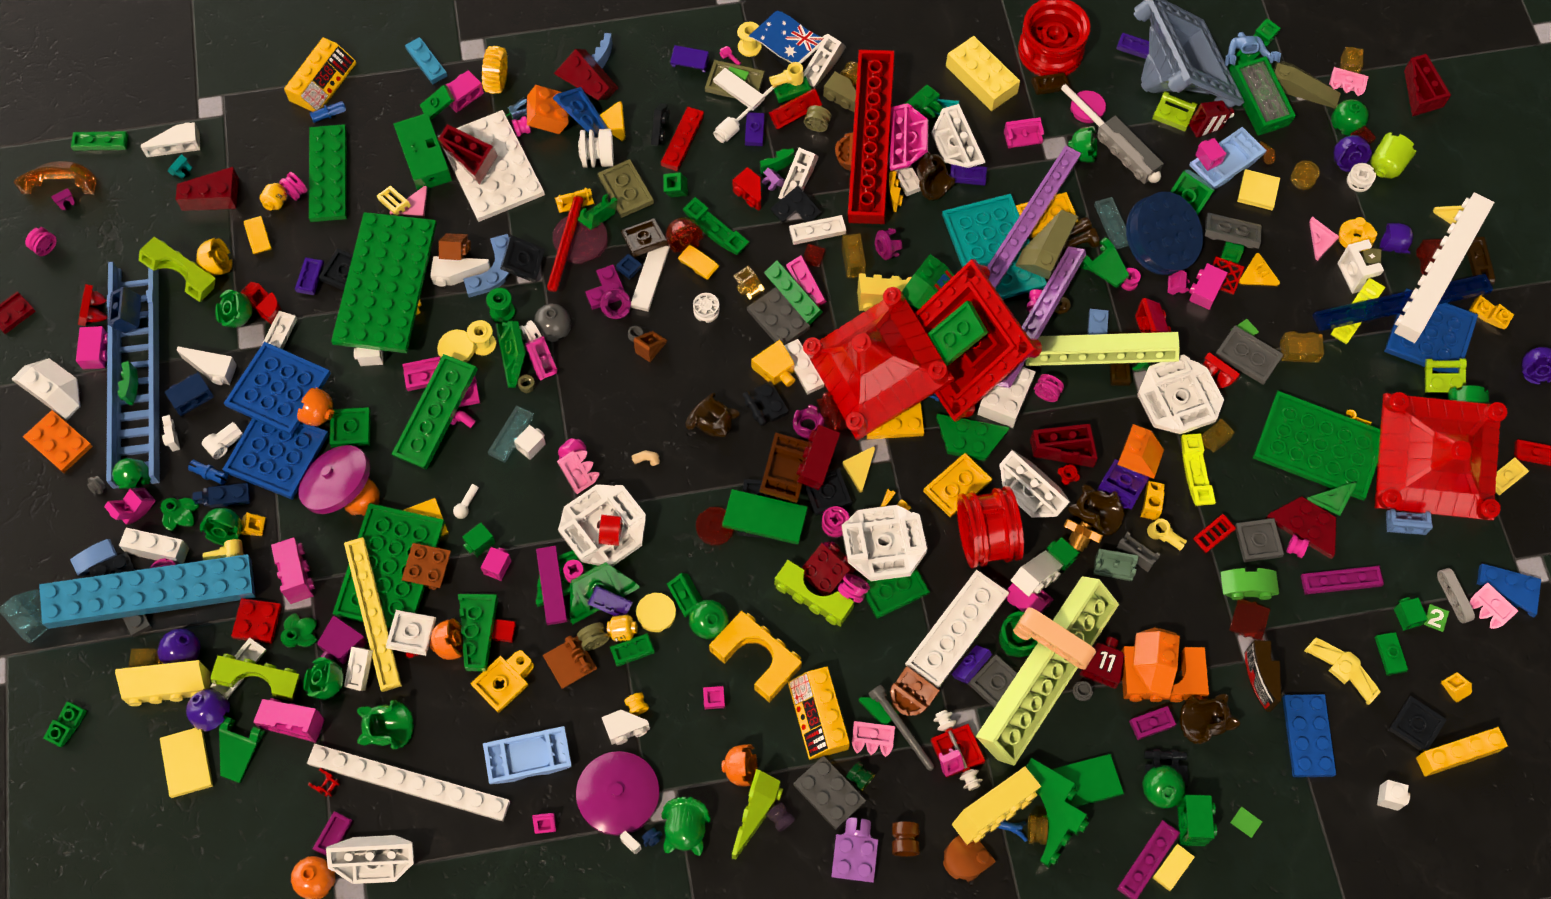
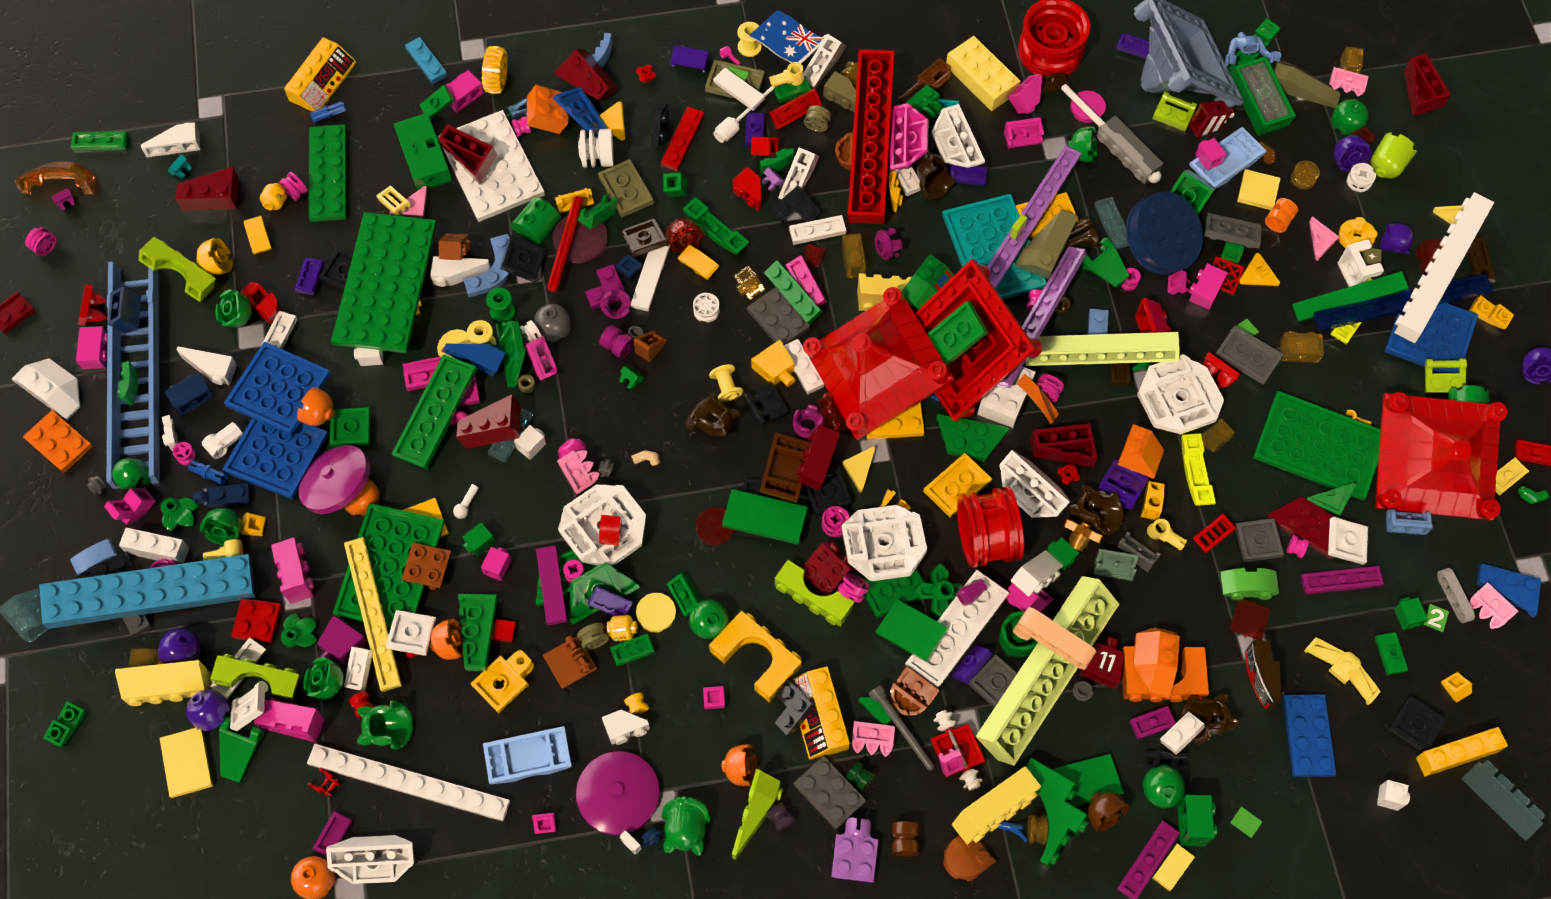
(180, 451): none -> dark pink wheel
(248, 707): none -> white plate
(360, 700): none -> red wheel
(483, 356): none -> blue slope
(491, 424): none -> dark red wedge
(536, 221): none -> green brick
(605, 468): none -> dark grey plate
(614, 340): none -> magenta wheel
(632, 374): none -> green tile
(649, 73): none -> red plate
(726, 383): none -> light yellow hose
(764, 145): none -> red brick
(797, 708): none -> plate
(911, 630): none -> green tile
(928, 77): none -> reddish brown piece
(939, 591): none -> green plant
(969, 594): none -> magenta cone
(1018, 227): none -> lime tile
(1027, 94): none -> dark pink slope
(1038, 397): none -> orange sticker
(1105, 810): none -> reddish brown cylinder
(1182, 733): none -> white plate
(1281, 215): none -> orange wheel
(1348, 540): none -> white plate
(1361, 292): none -> green tile
(1507, 805): none -> clear light blue windscreen
(1531, 496): none -> green arm

